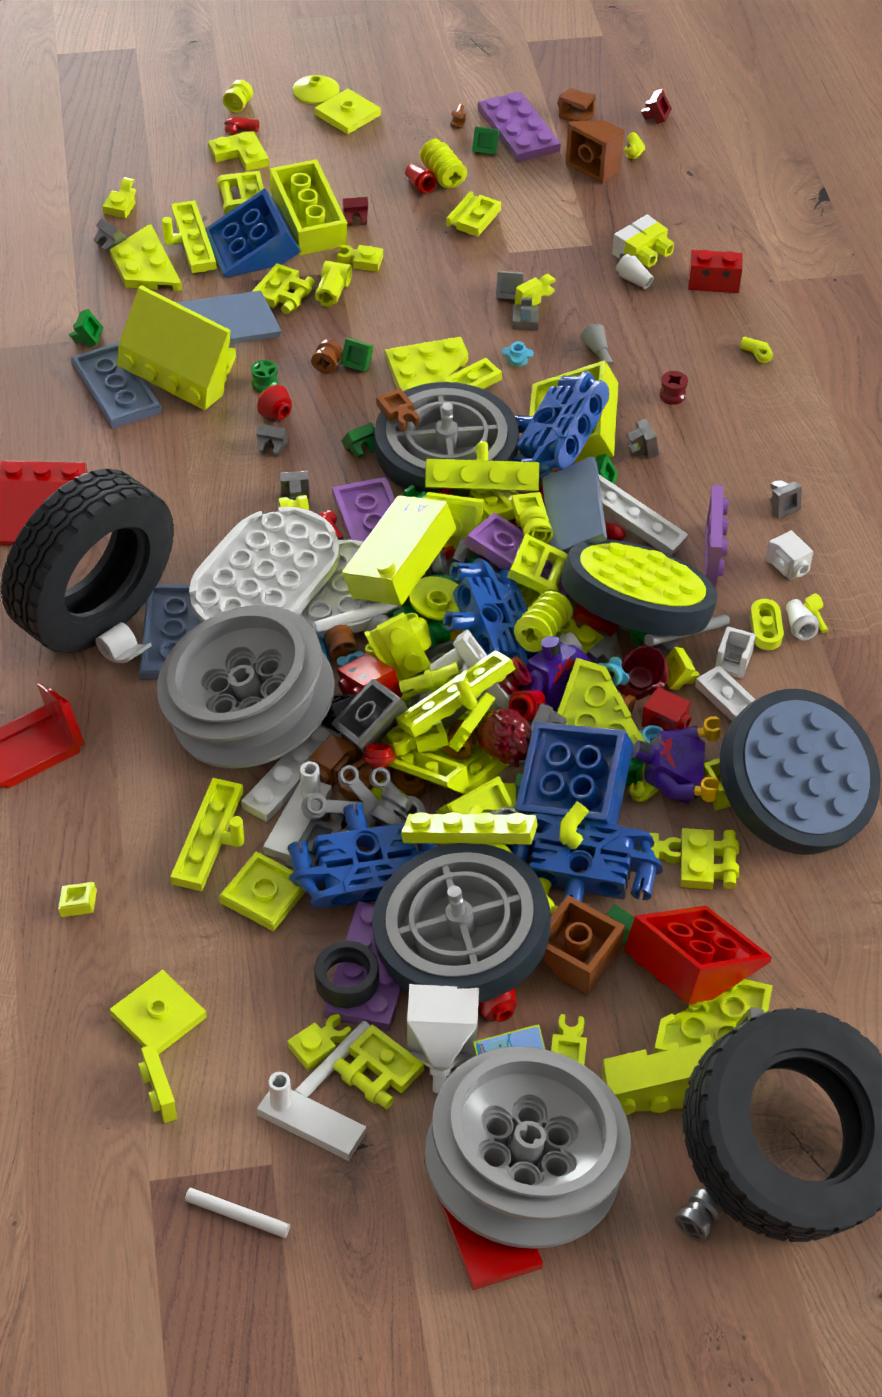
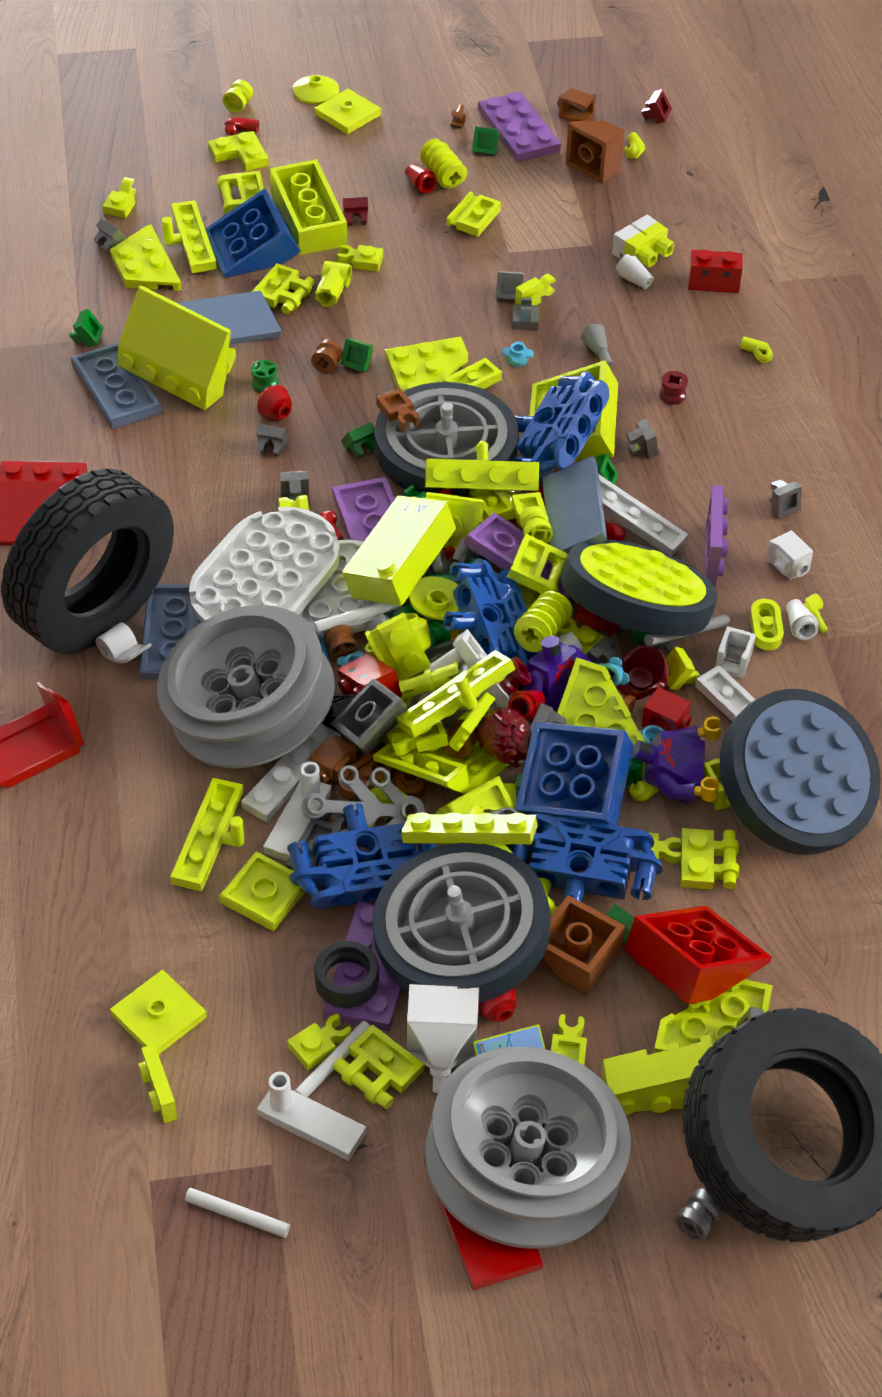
(77, 899): neon yellow tile -> none
(379, 755): red plate -> none
(391, 807): flat silver wheel -> none
(569, 826): neon yellow arm -> none

